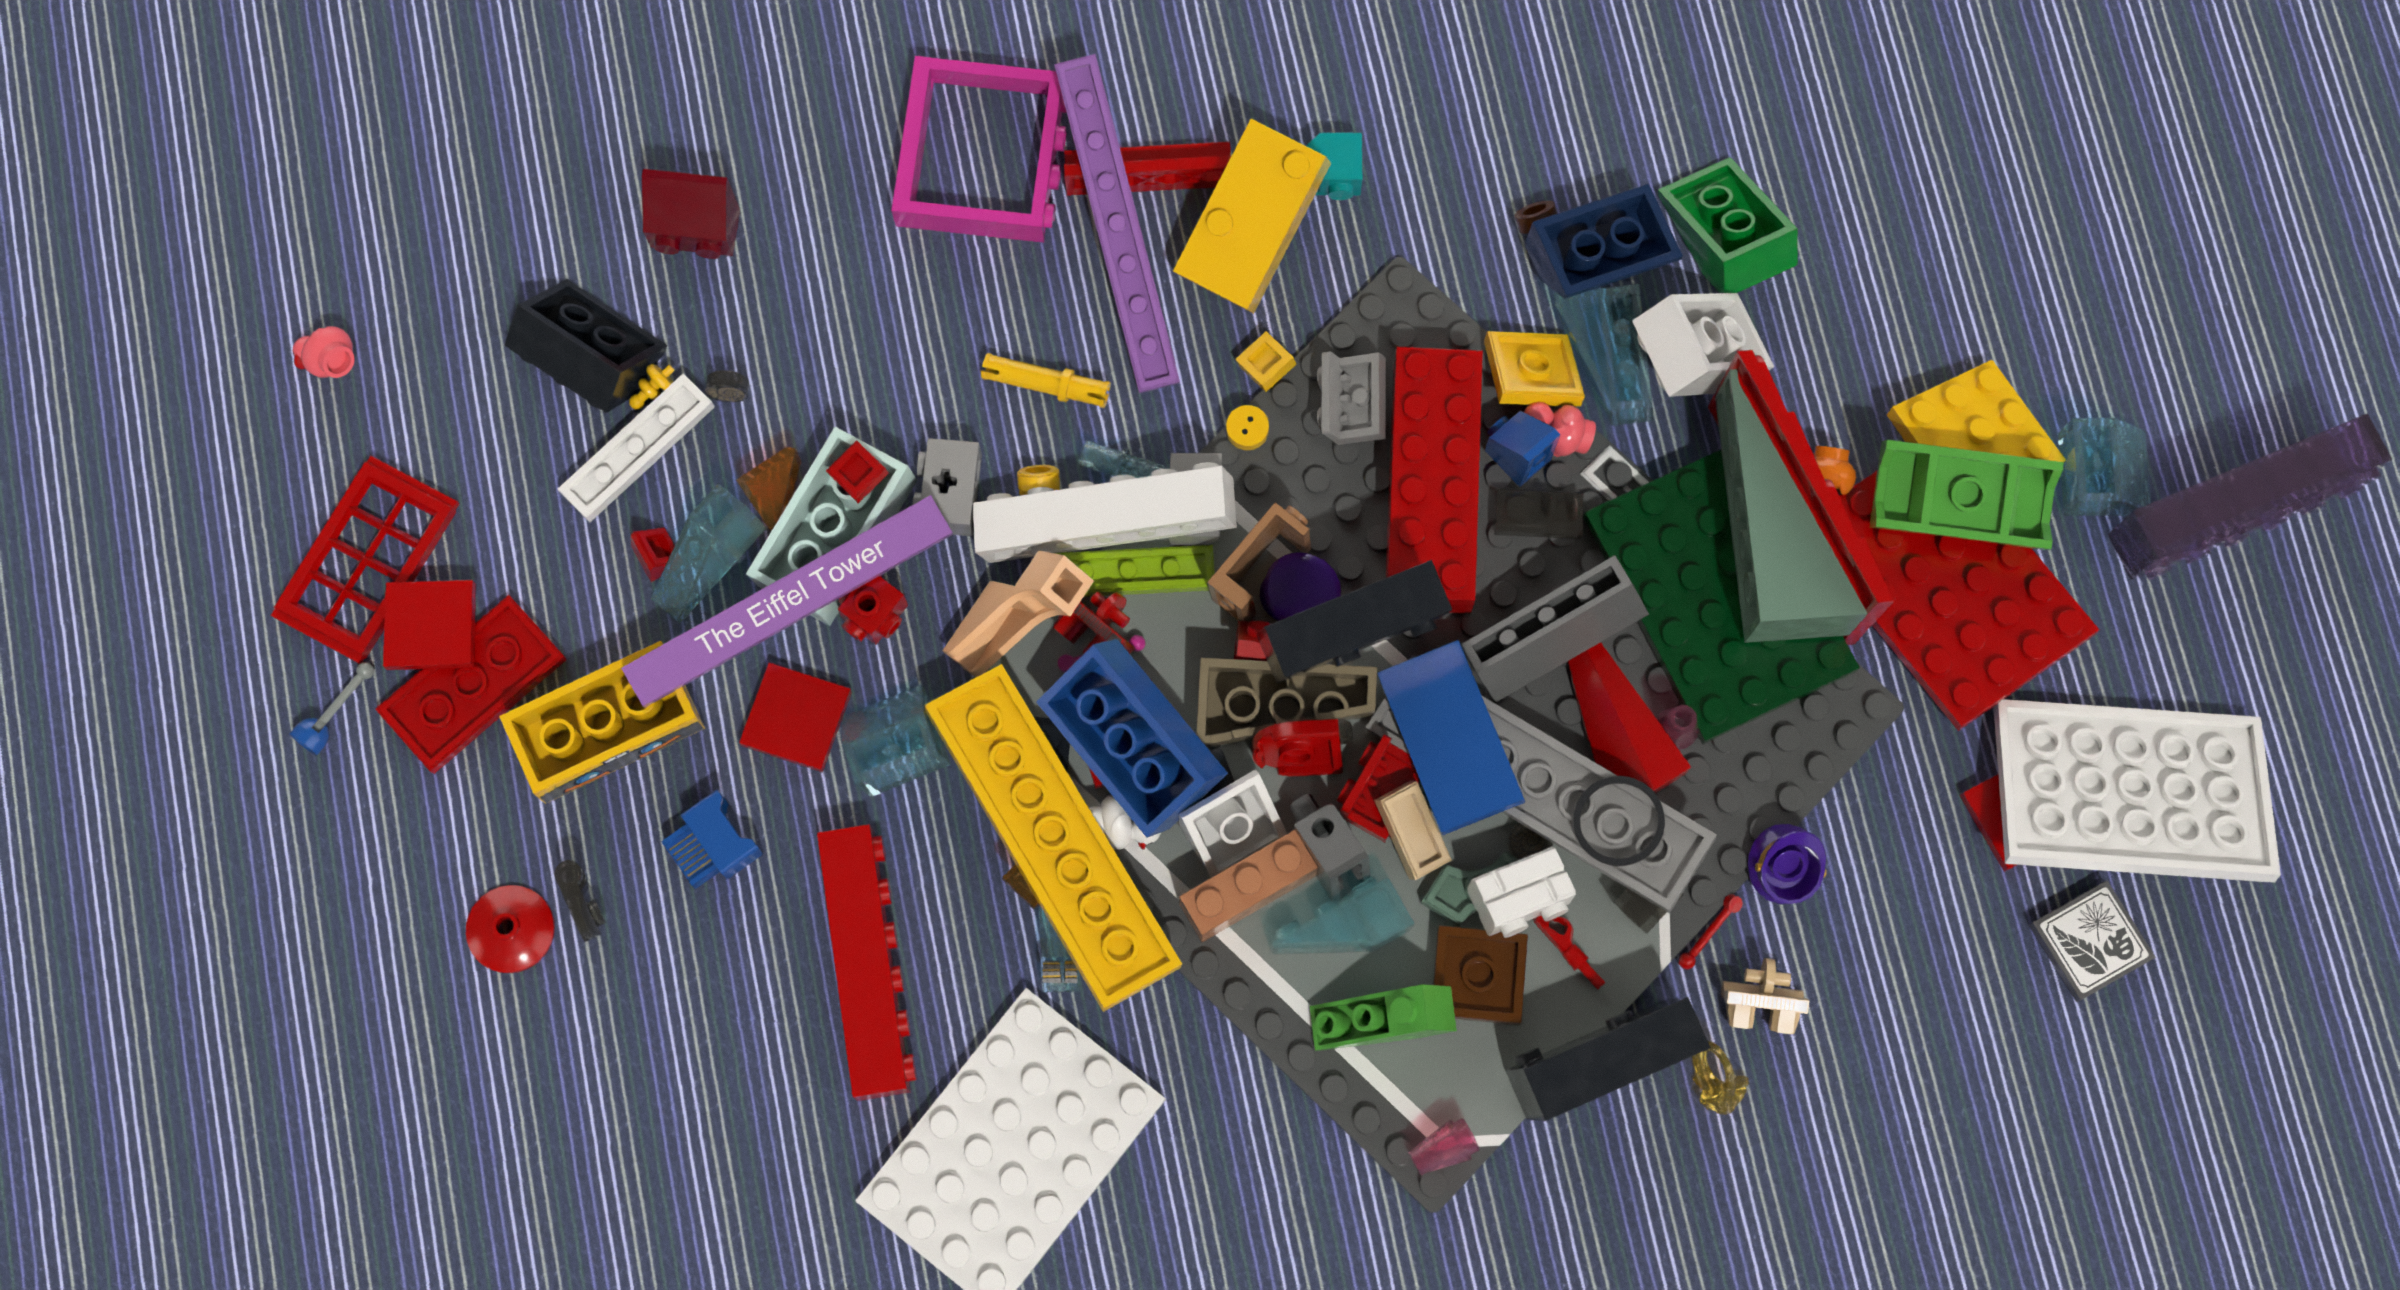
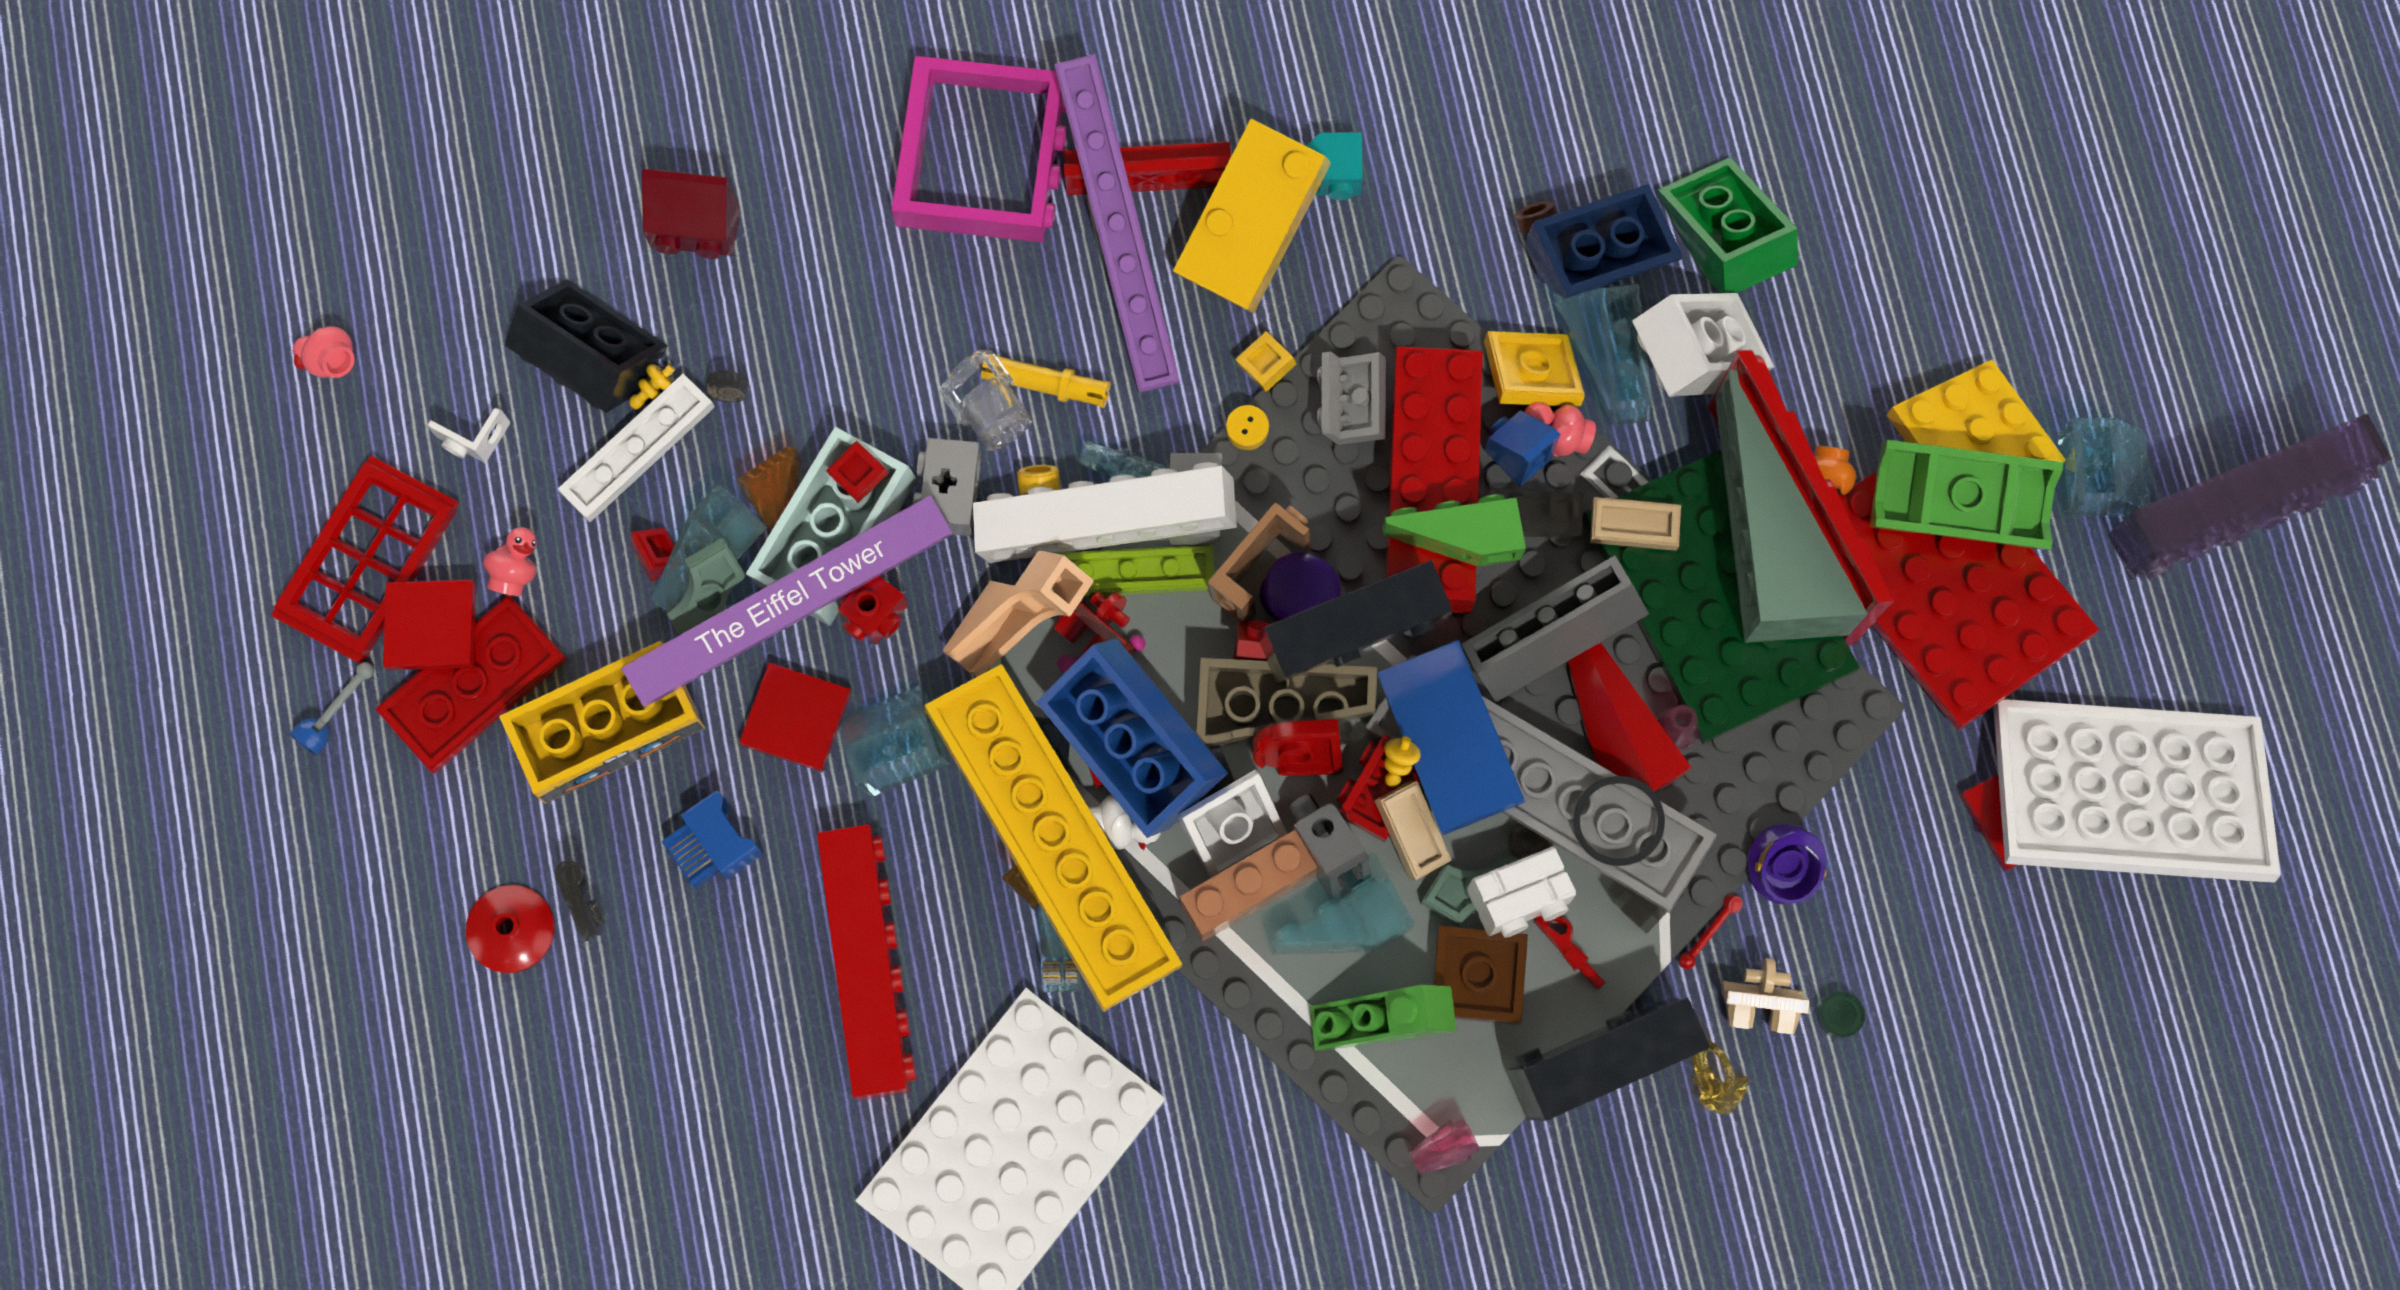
(481, 447): none -> white bracket
(509, 564): none -> coral animal
(711, 579): none -> sand green tile
(989, 408): none -> clear piece
(1400, 757): none -> yellow hair
(1470, 533): none -> bright green slope
(1635, 523): none -> tan tile
(1841, 1015): none -> clear green tile
(2092, 941): tile -> none

